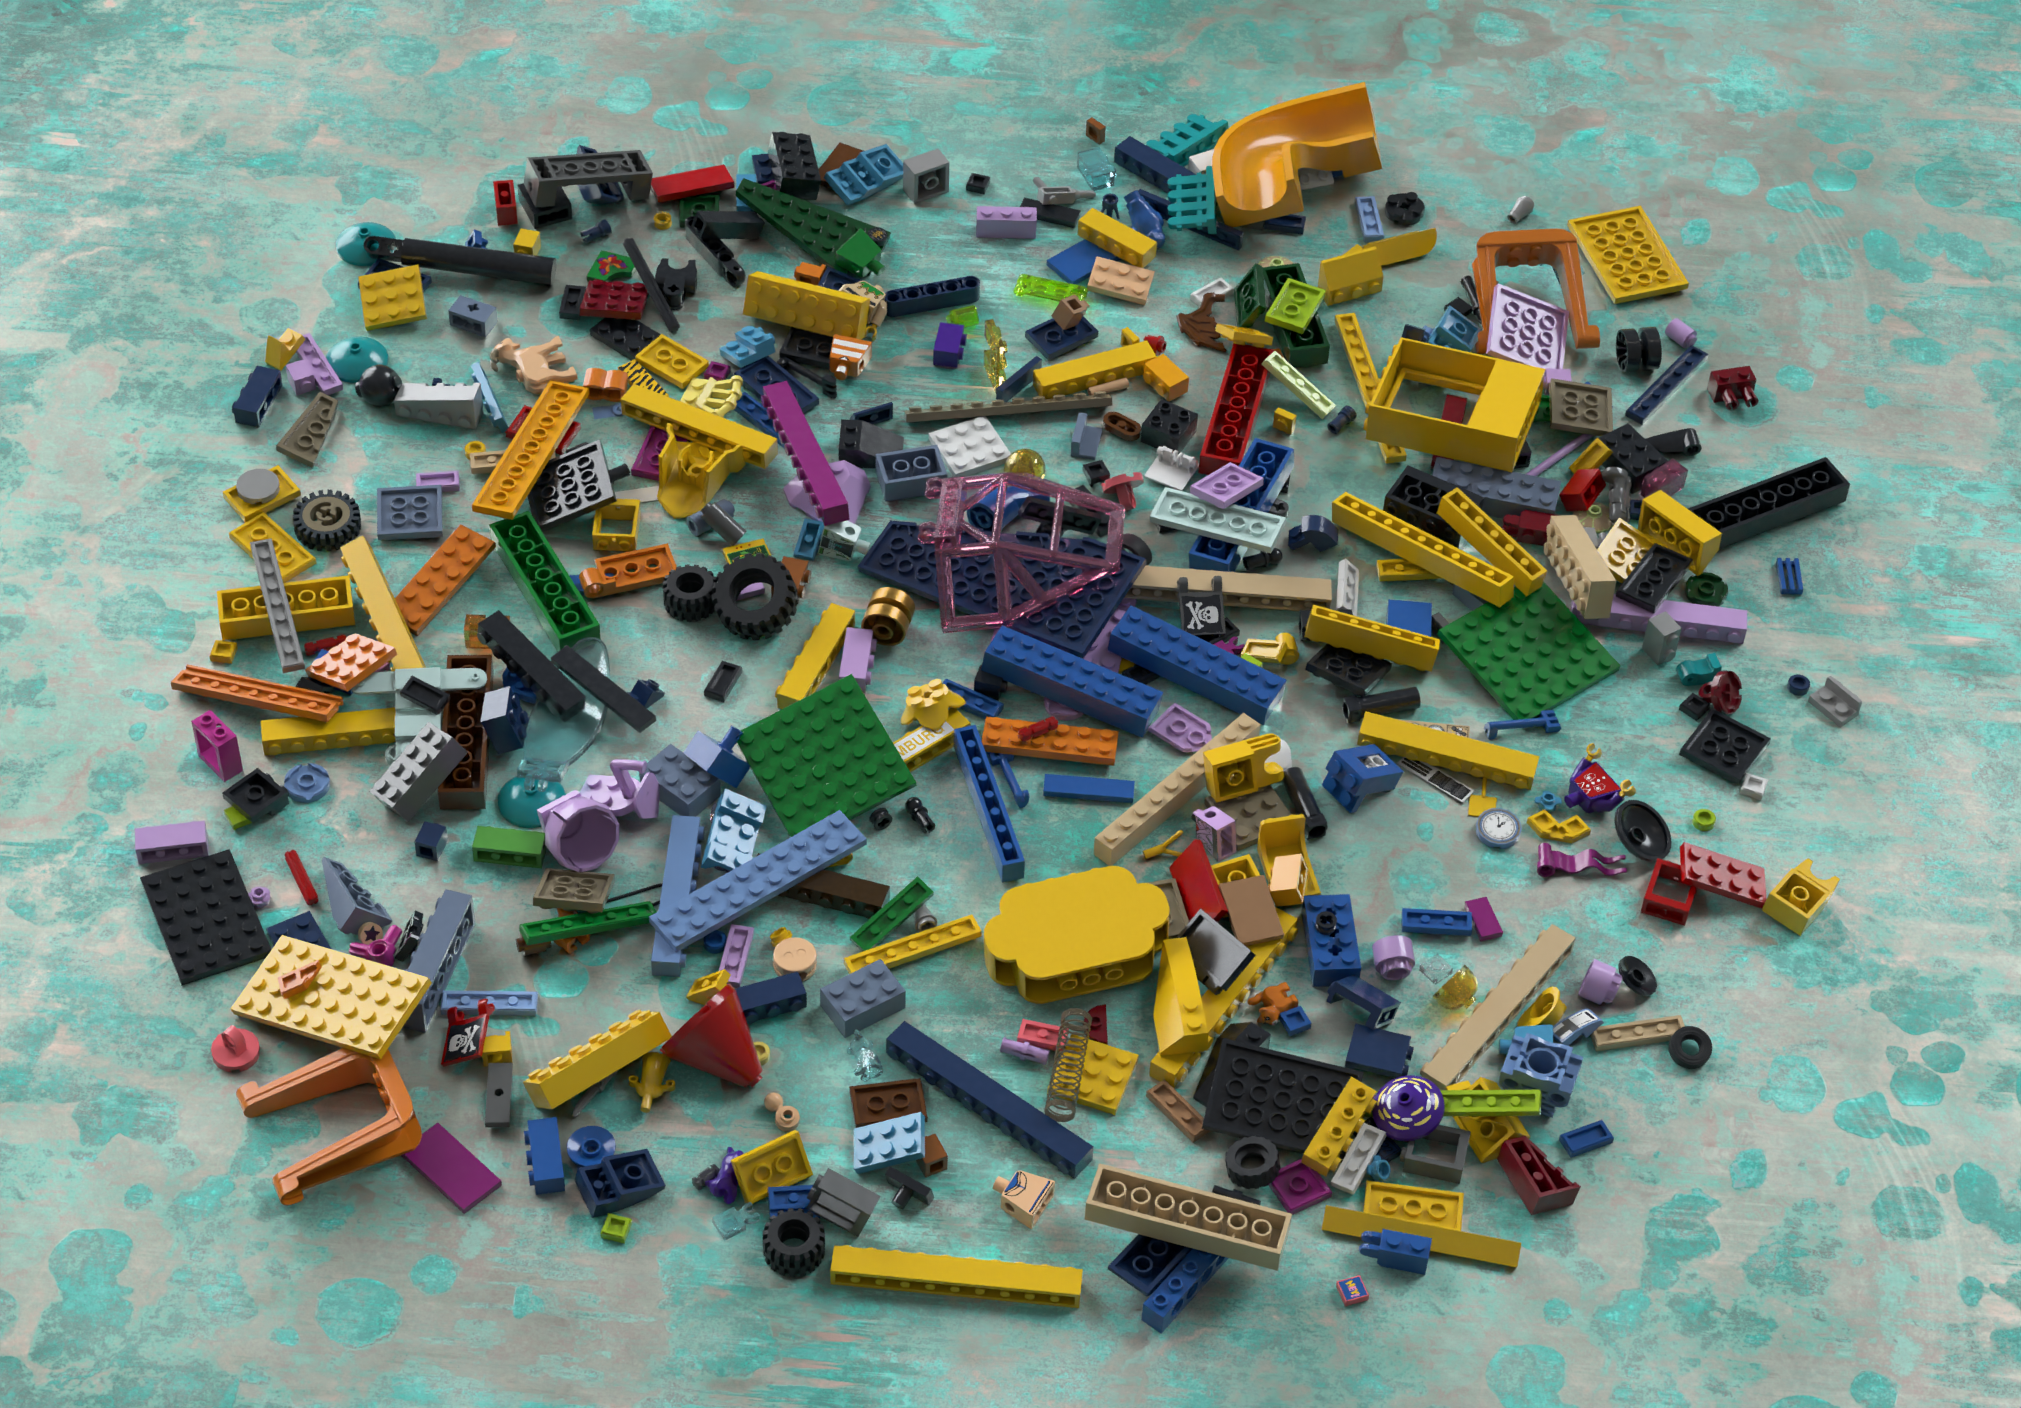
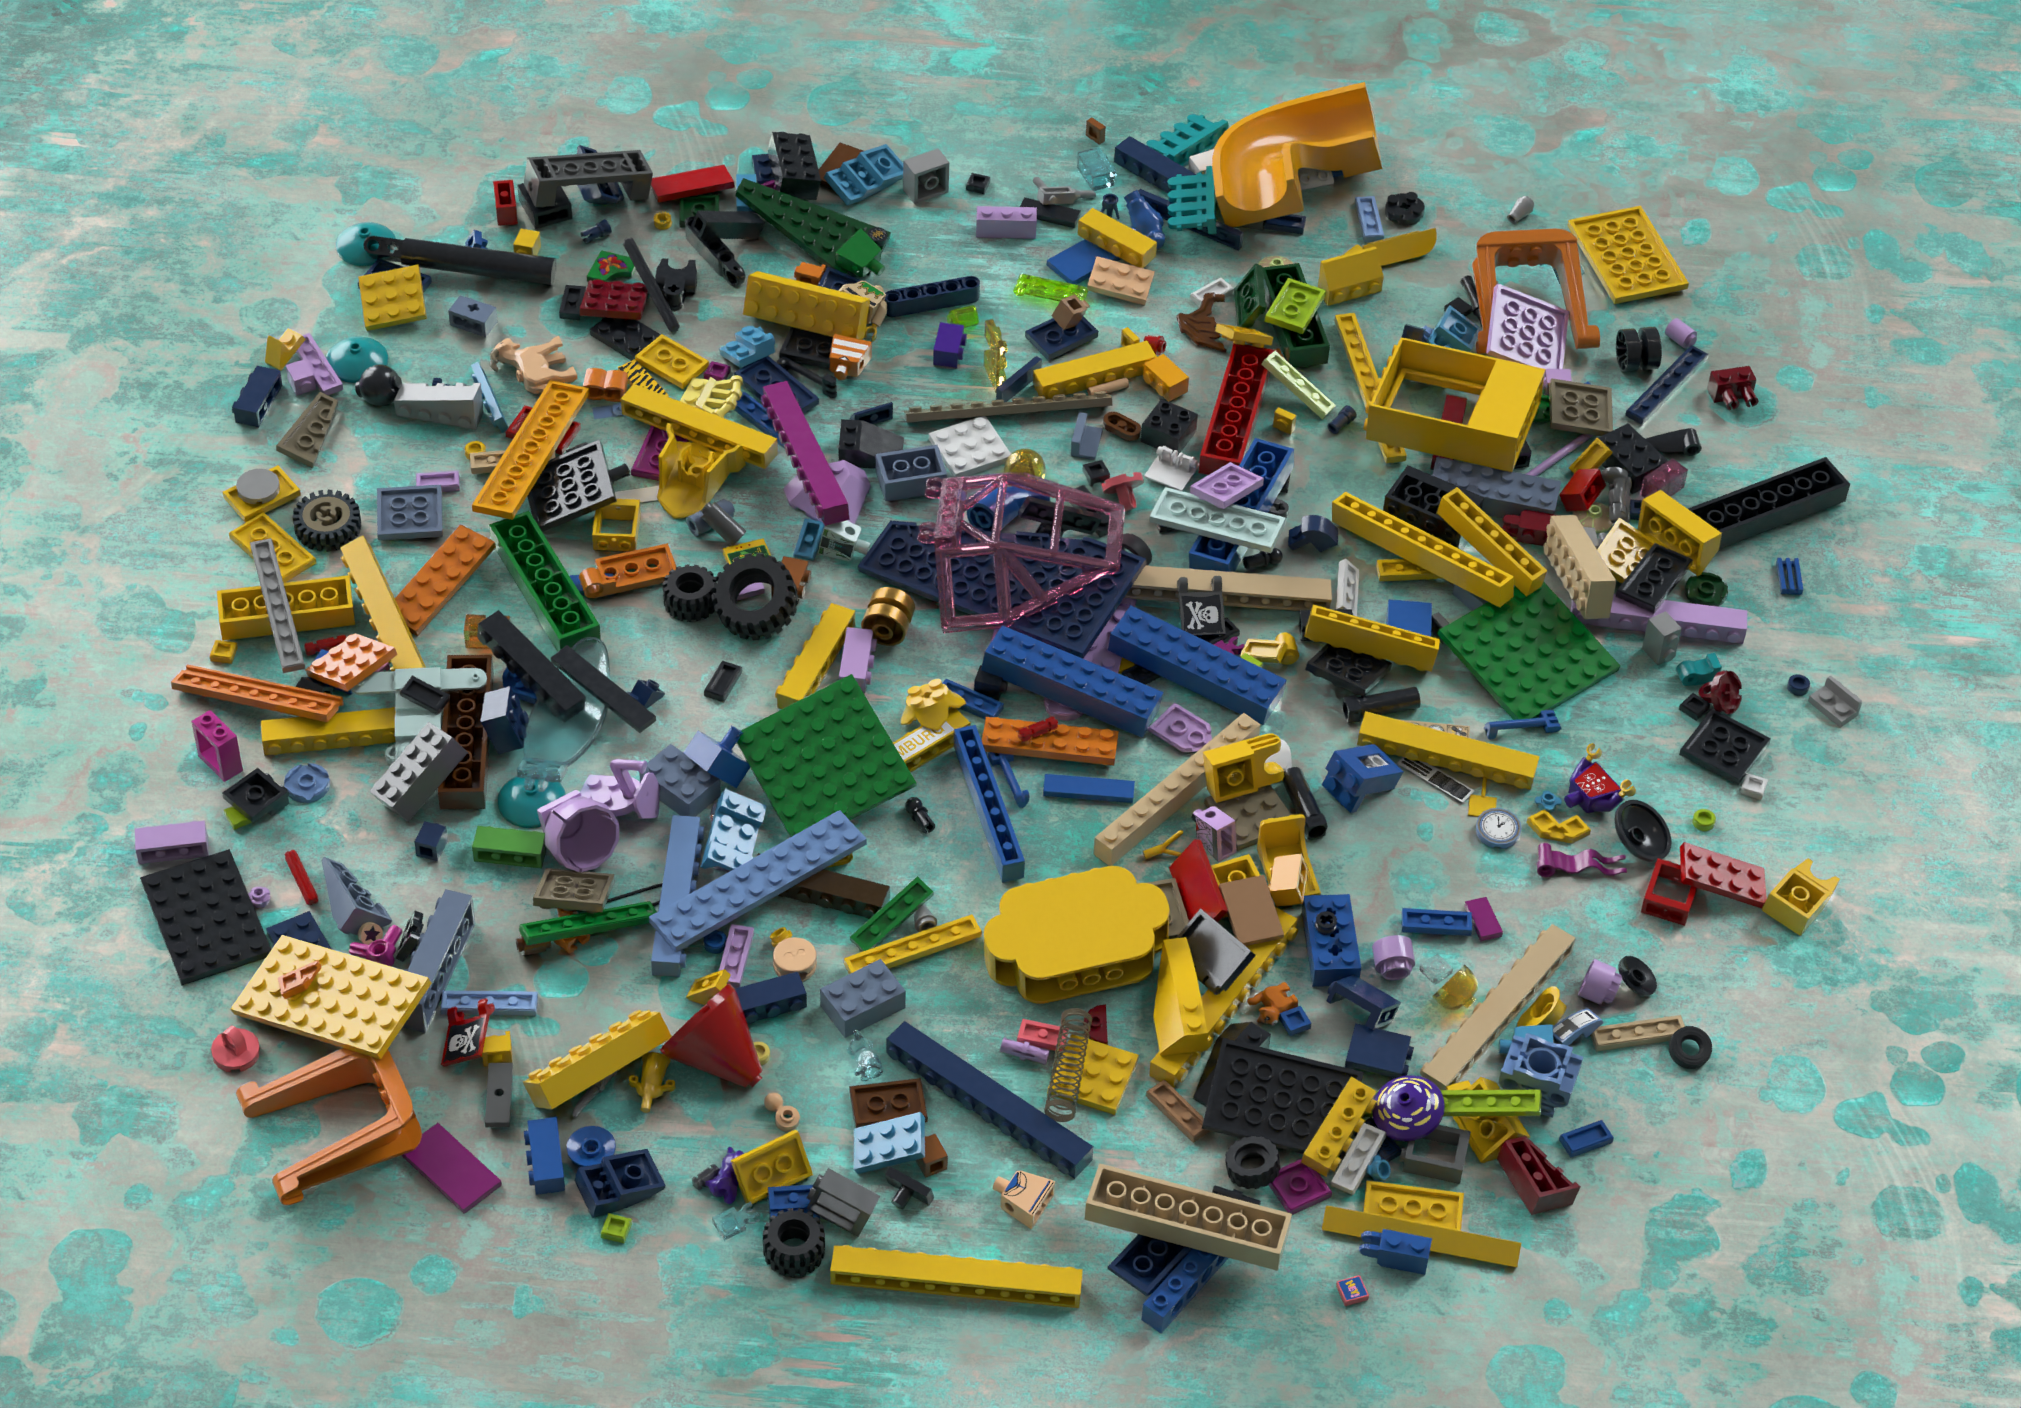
(880, 818): black bush -> none

